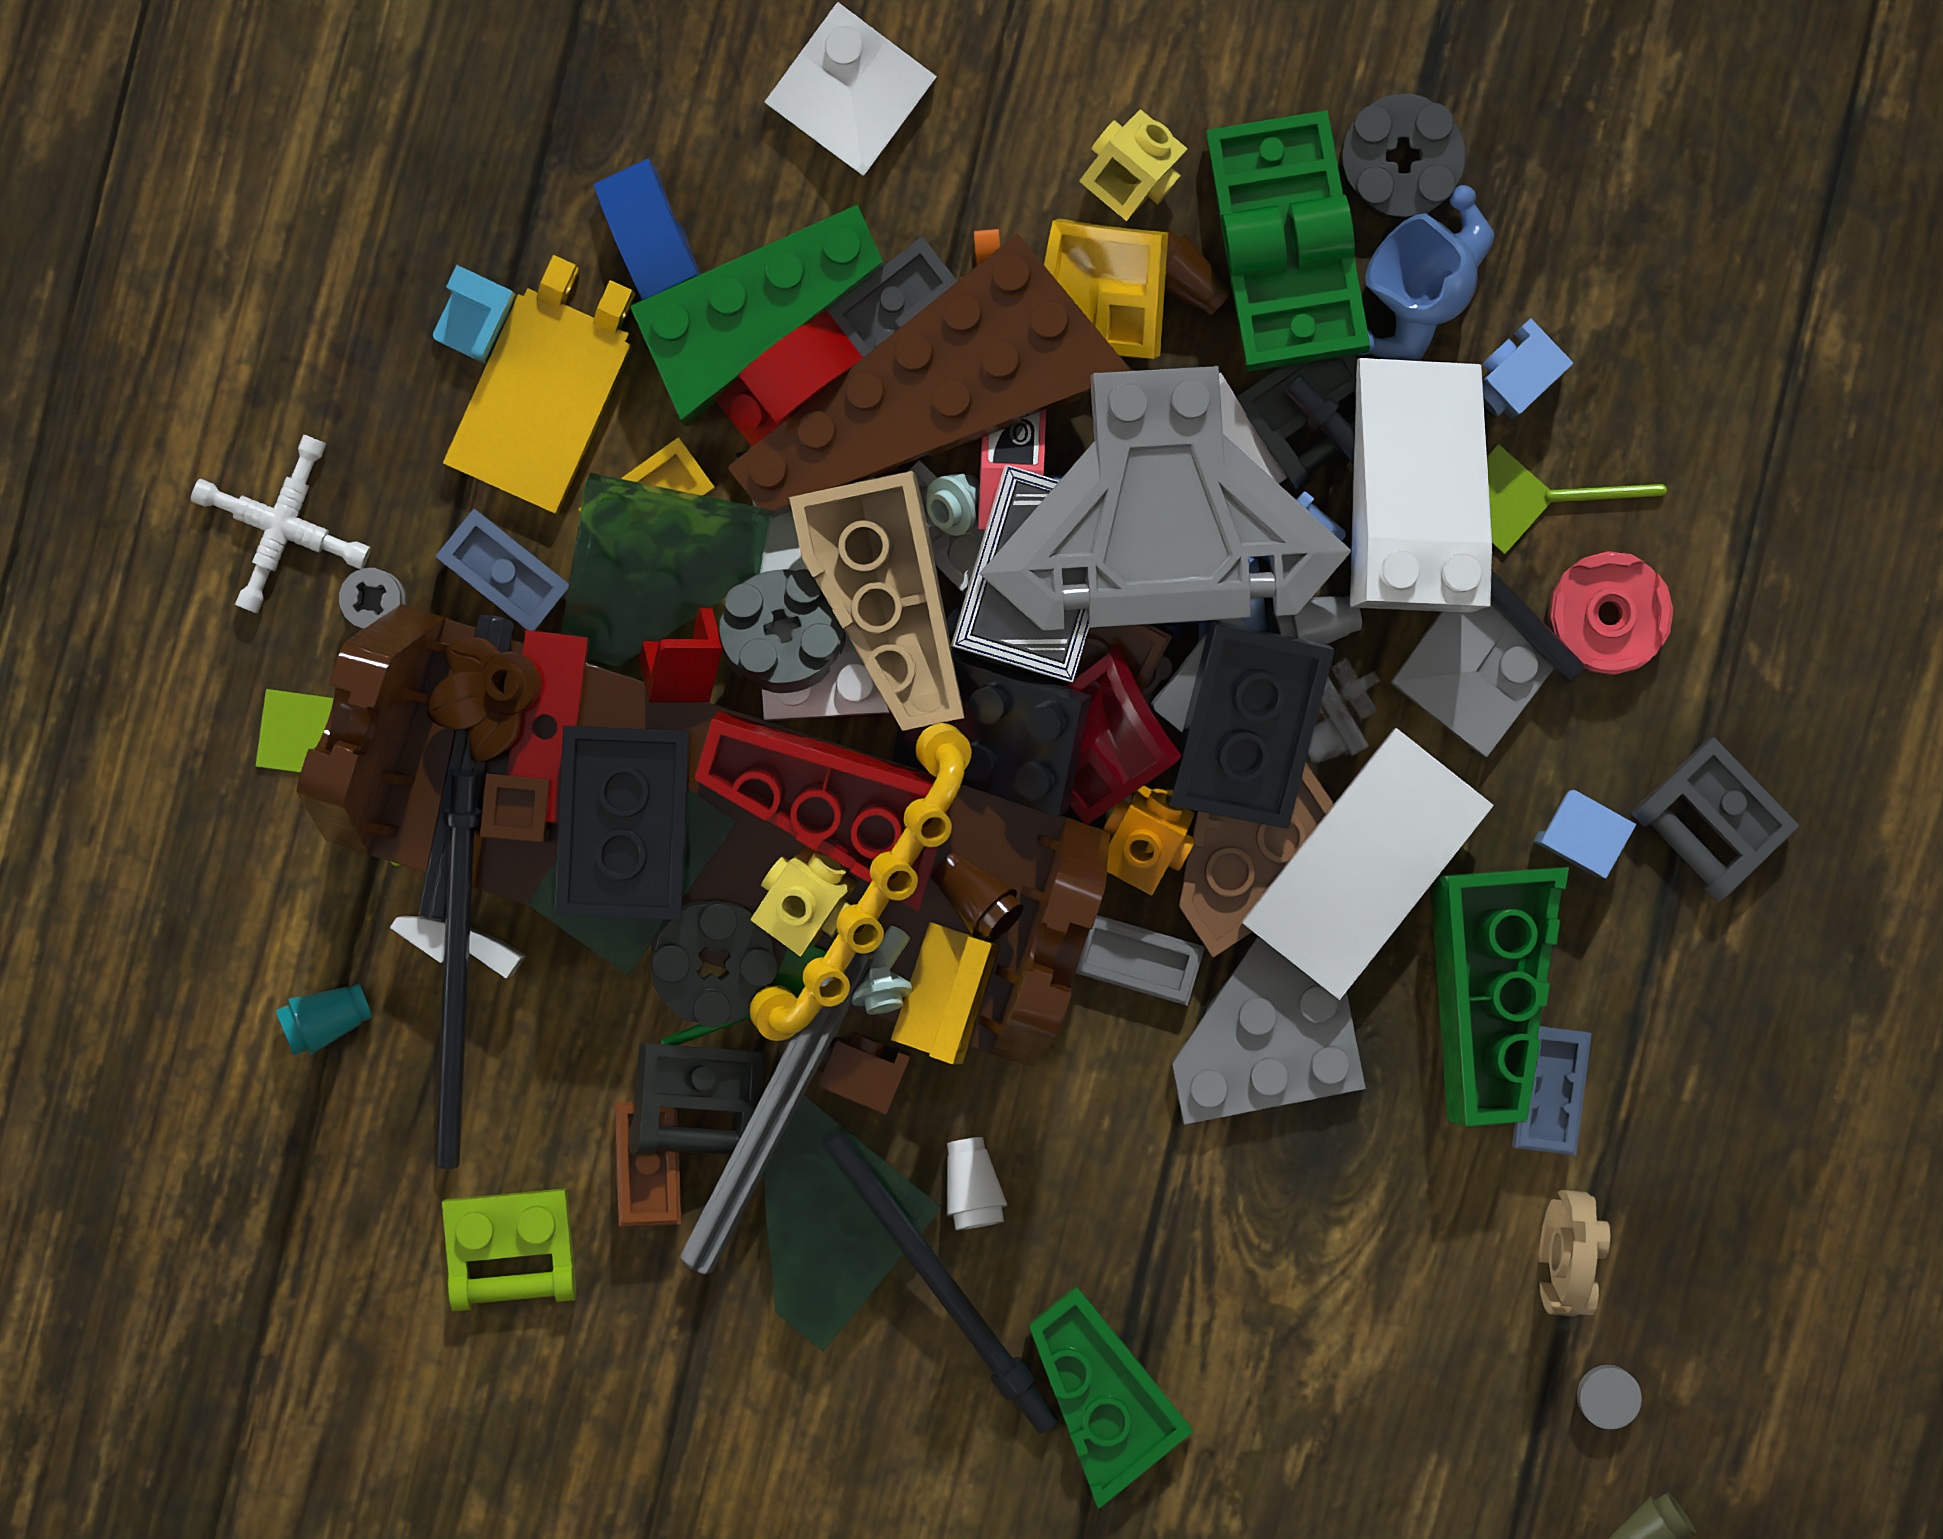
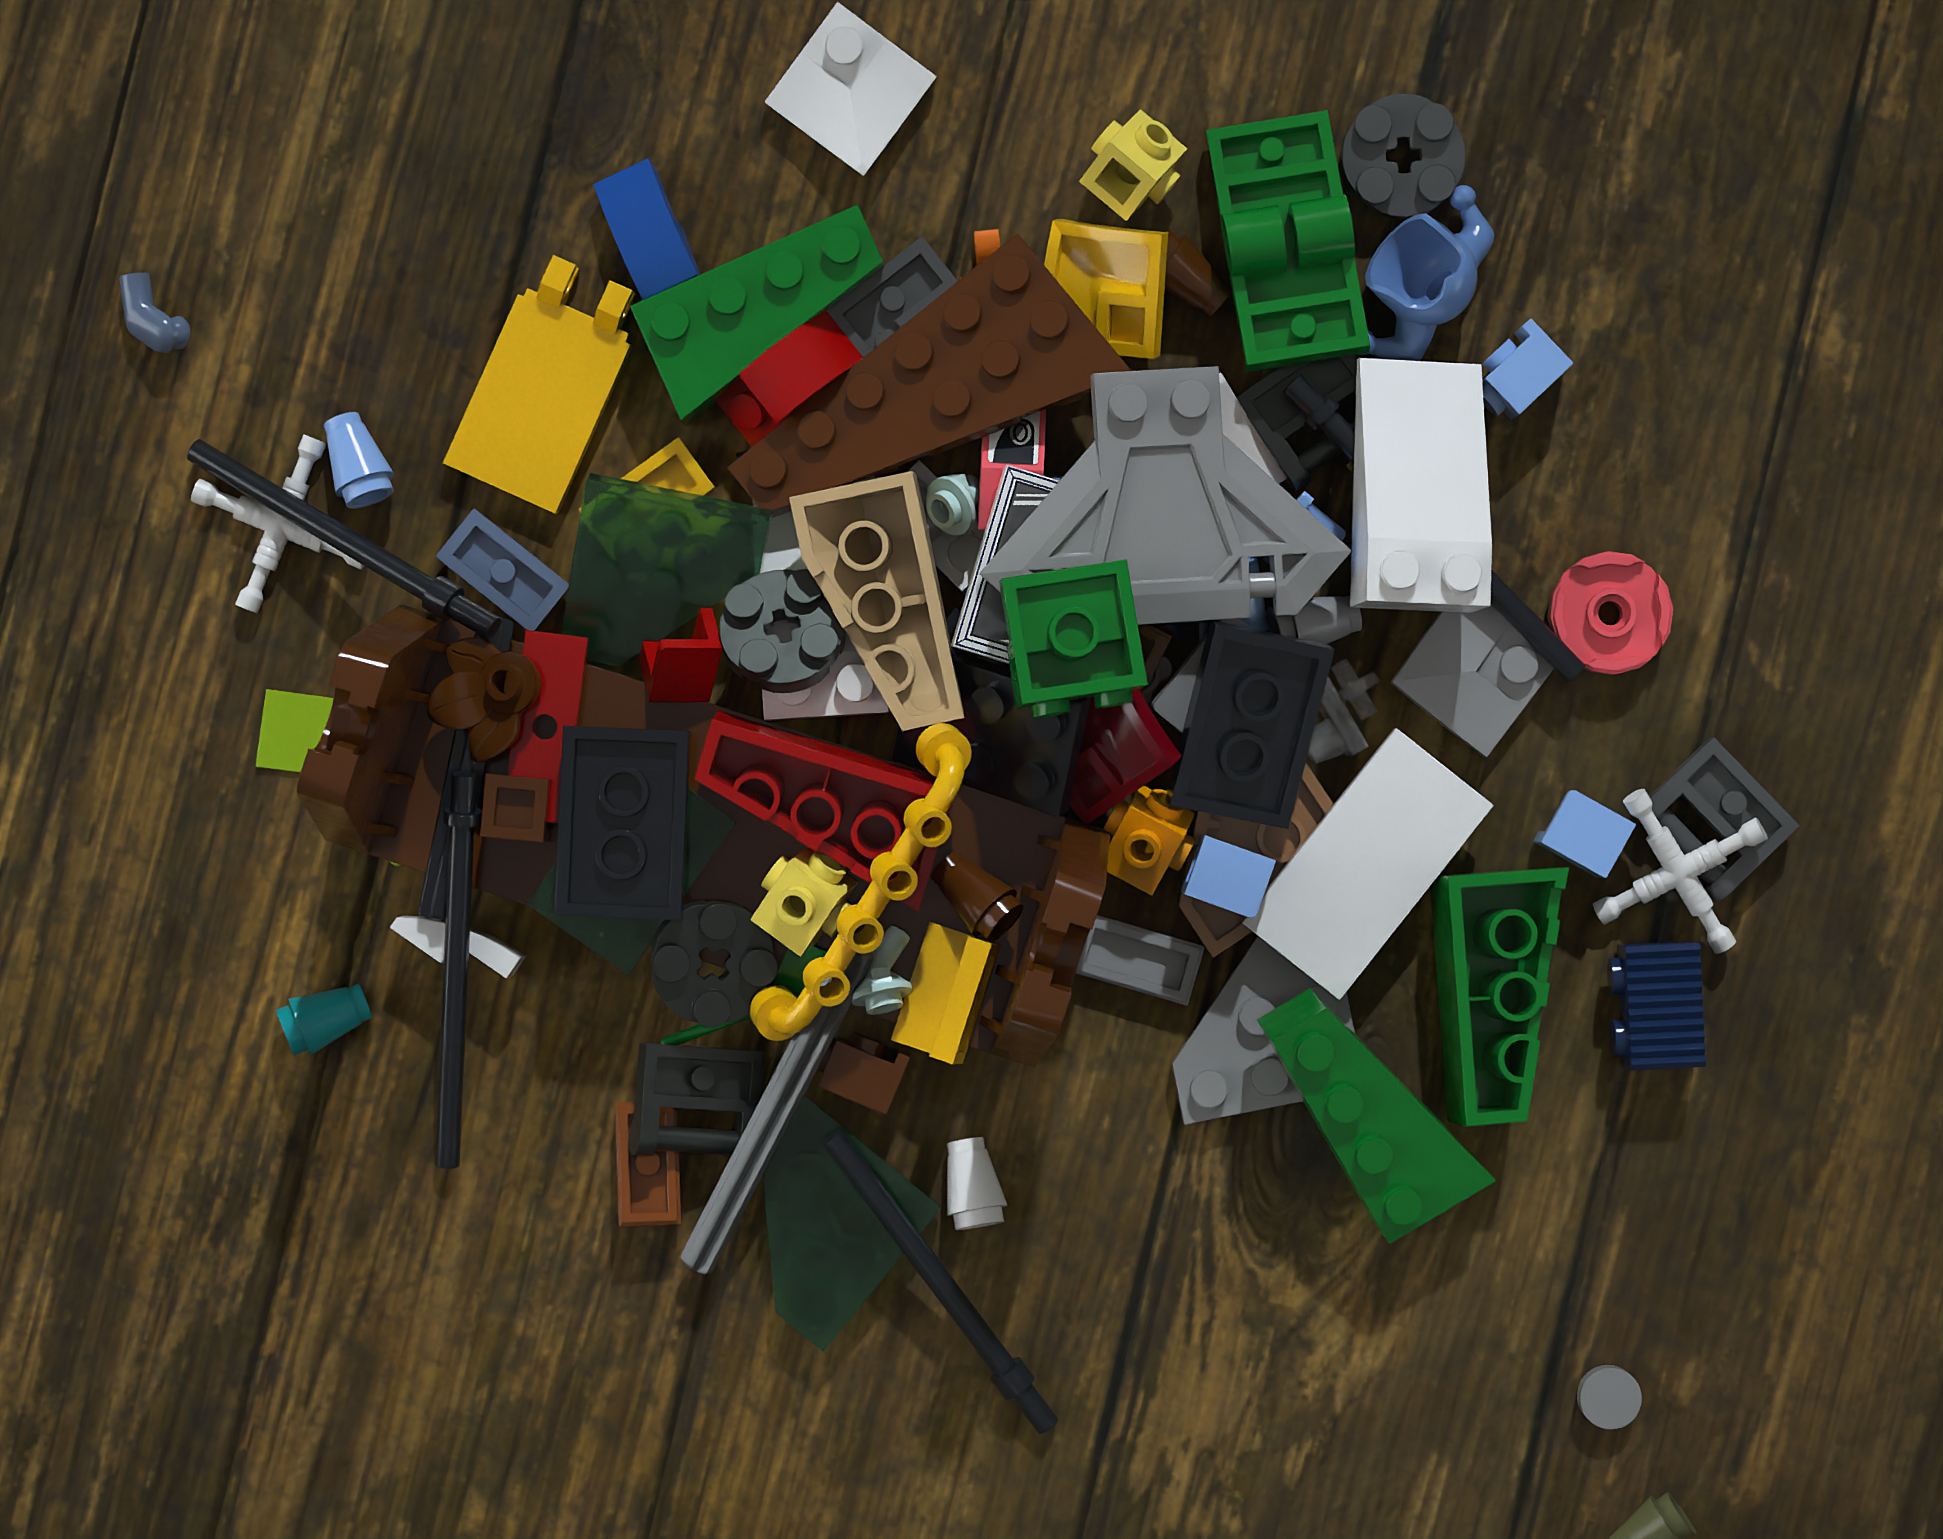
(148, 322): none -> sand blue arm
(356, 462): none -> light blue cone
(375, 600): light grey wheel -> none
(437, 595): none -> black bar
(473, 314): medium azure panel -> none
(506, 1229): lime plate -> none
(1073, 637): none -> green plate
(1105, 1395): green wing -> none
(1228, 876): none -> light blue panel
(1381, 1134): none -> green wedge
(1520, 497): lime piece -> none
(1556, 1093): sand blue plate -> none
(1571, 1246): tan plate -> none
(1658, 1005): none -> dark blue brick
(1679, 871): none -> white piece

